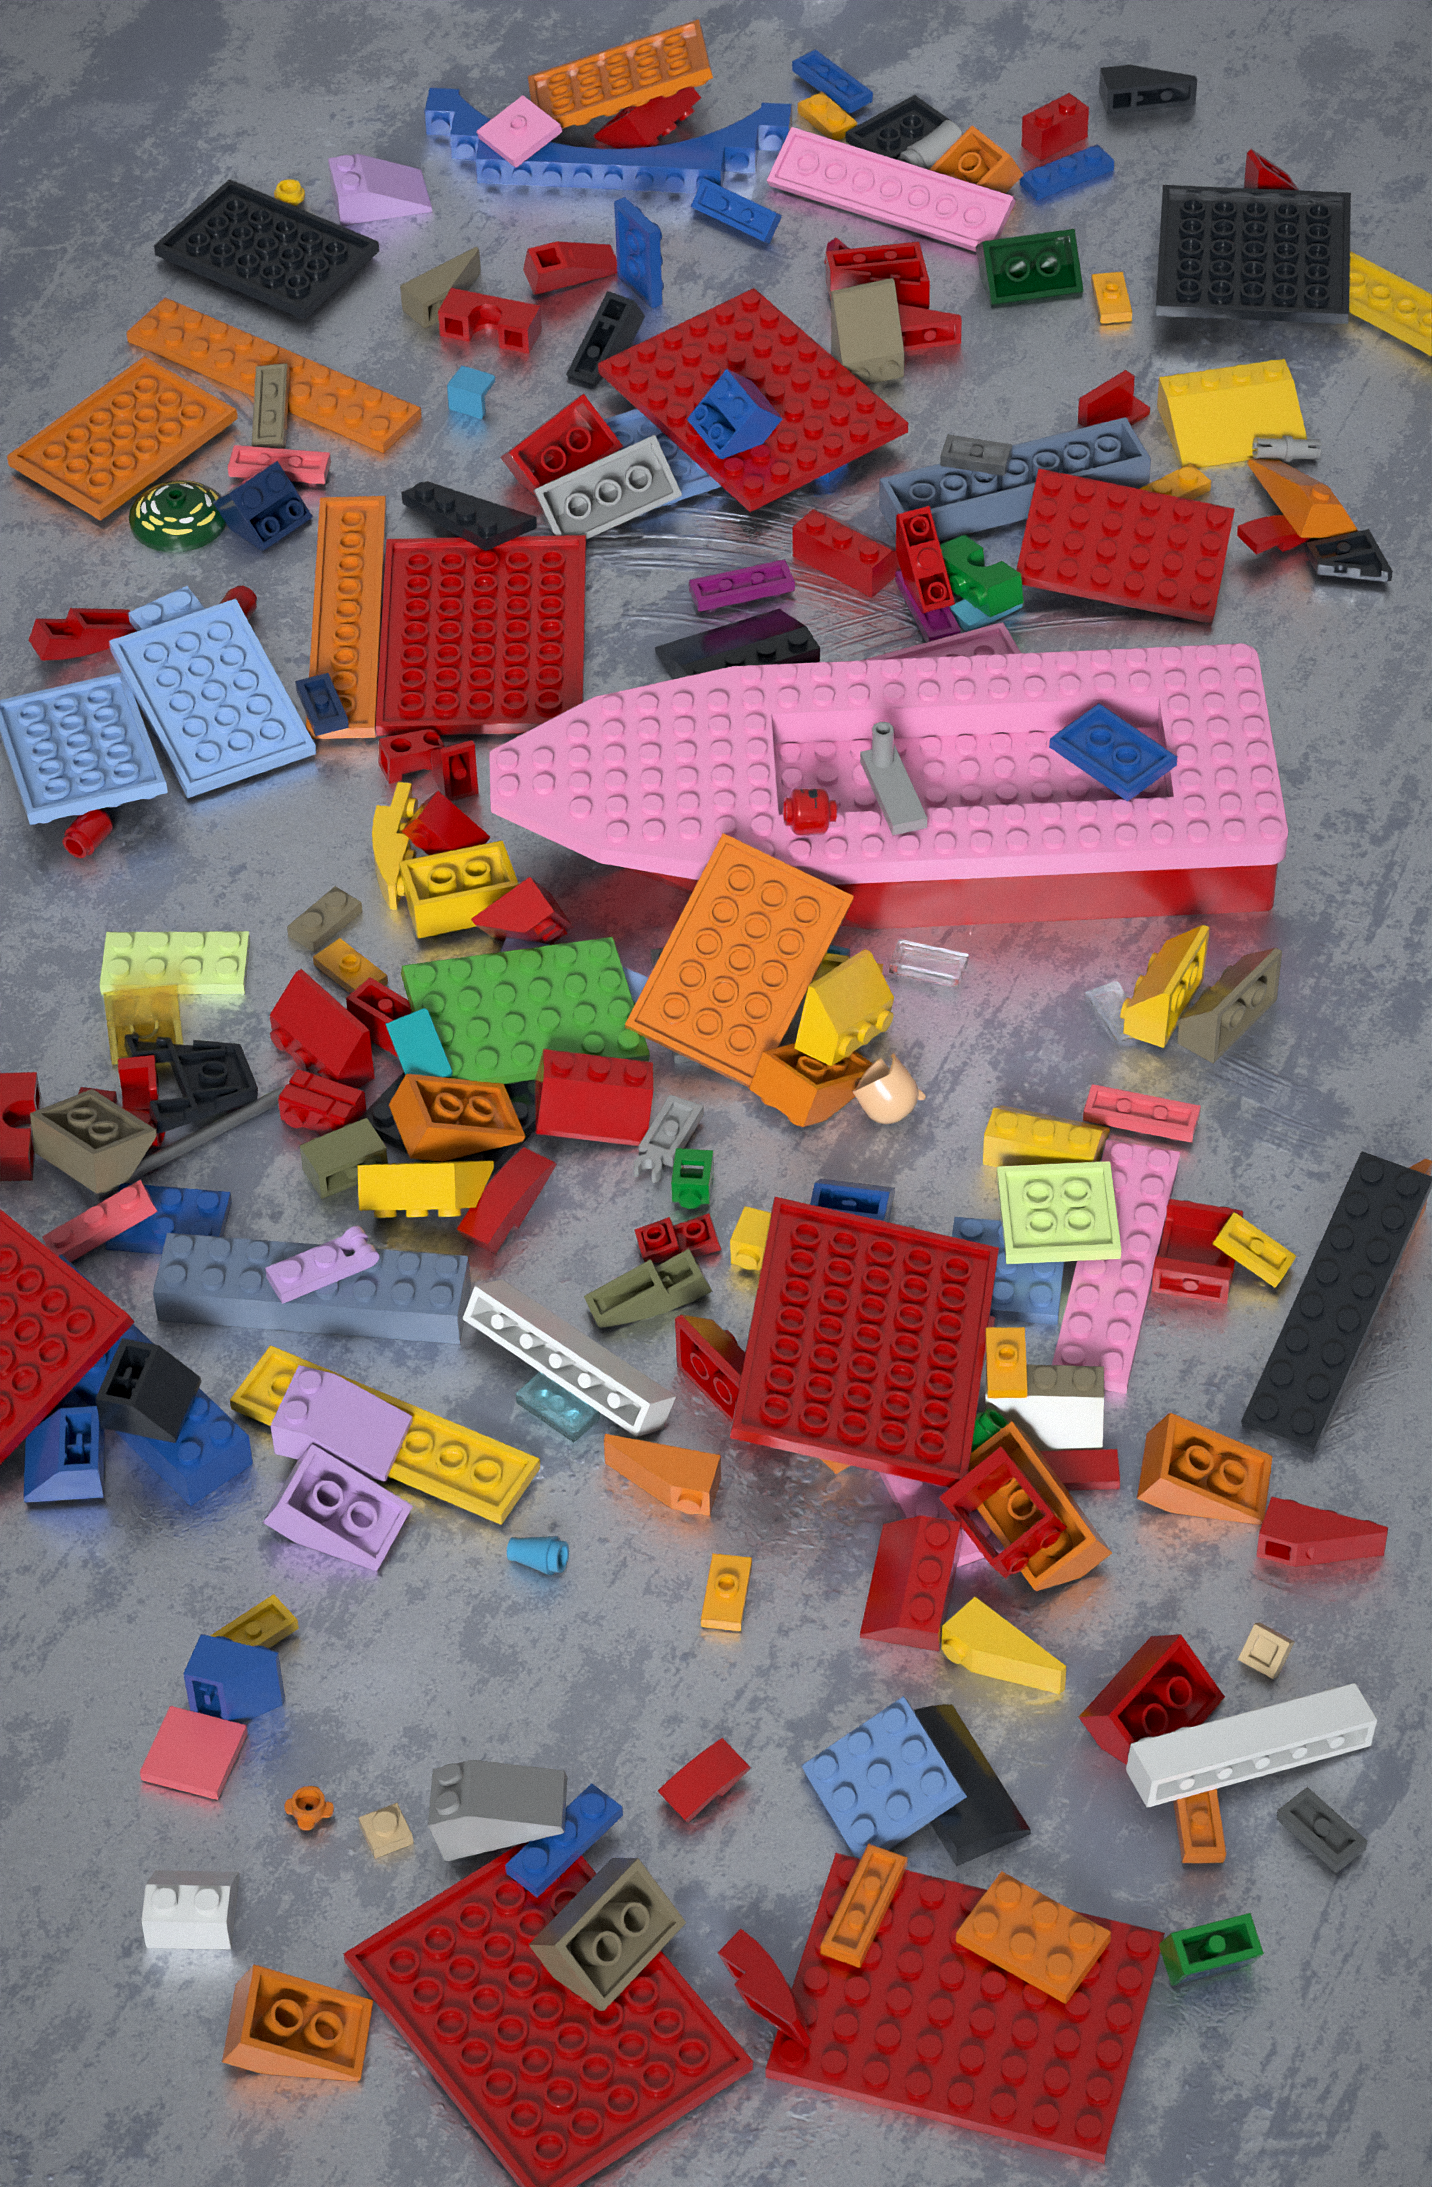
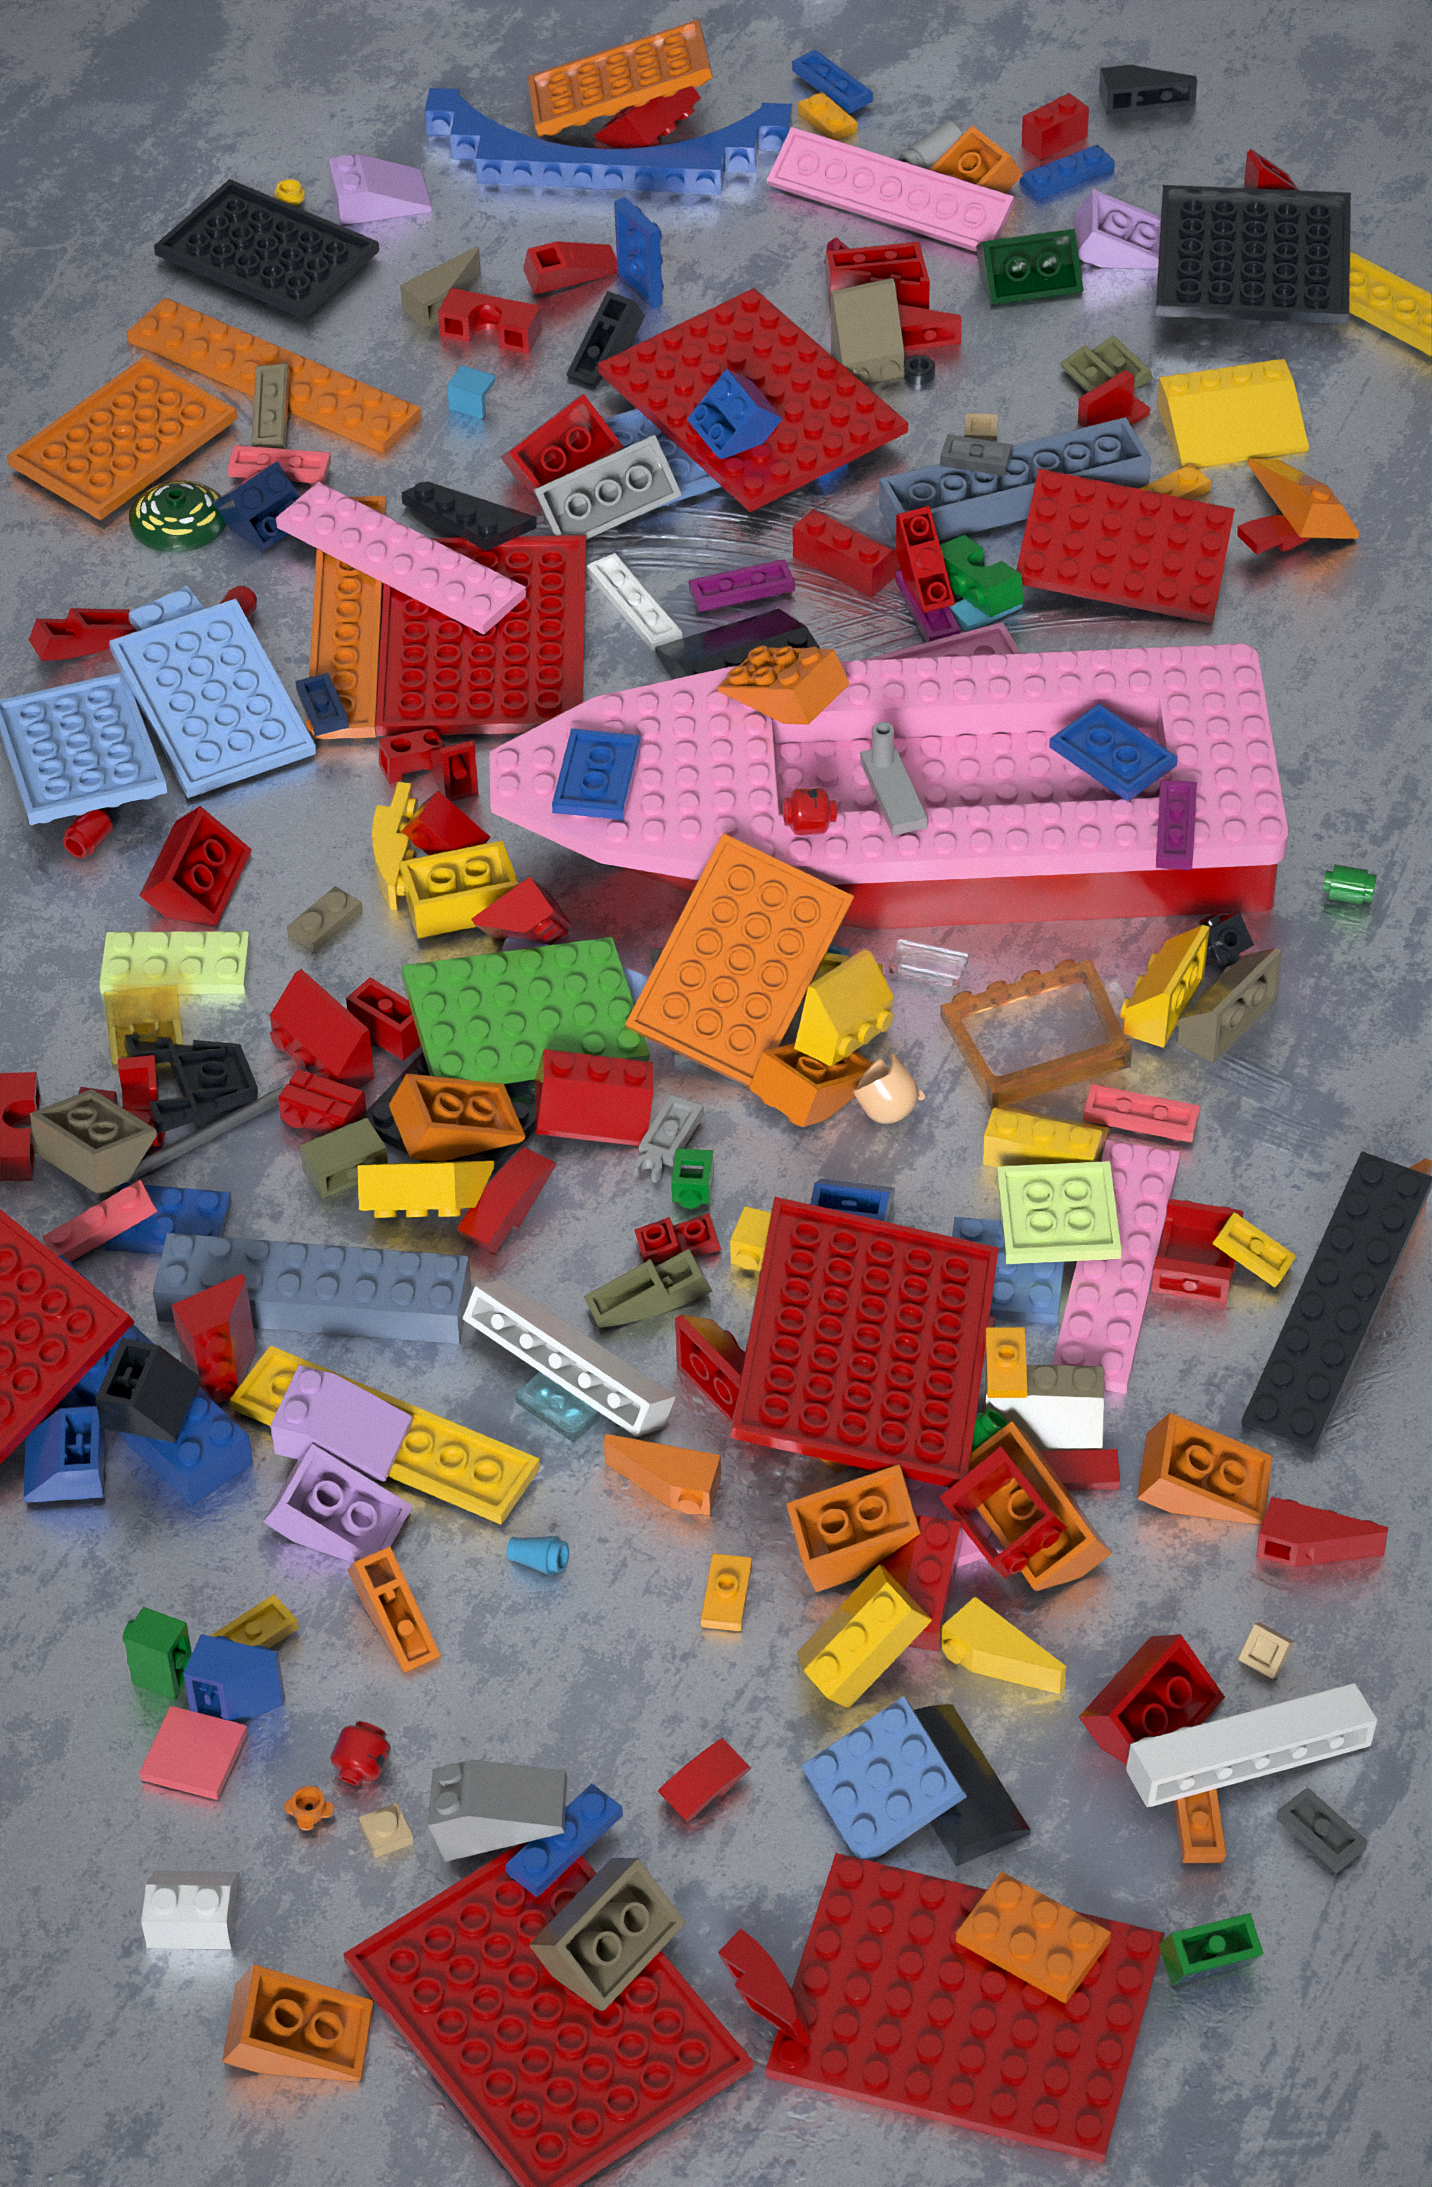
(157, 1652): none -> green brick
(196, 870): none -> red slope
(217, 1336): none -> red slope
(322, 1265): lavender plate -> none
(347, 966): light orange plate -> none
(360, 1753): none -> red head
(393, 1609): none -> orange slope
(401, 557): none -> bright pink plate
(419, 1045): teal panel -> none
(519, 131): bright pink plate -> none
(596, 774): none -> blue tile
(633, 601): none -> white tile
(736, 211): blue plate -> none
(787, 682): none -> orange slope
(852, 1526): none -> orange slope
(862, 1638): none -> yellow slope
(864, 1905): orange tile -> none
(896, 128): black plate -> none
(919, 370): none -> black tile
(981, 426): none -> tan plate
(1047, 1075): none -> clear orange windscreen
(1104, 362): none -> olive slope
(1111, 297): light orange plate -> none
(1116, 233): none -> lavender slope
(1176, 825): none -> magenta plate
(1226, 938): none -> black brick
(1286, 448): light grey pin -> none
(1349, 884): none -> green brick
(1350, 557): black wing -> none

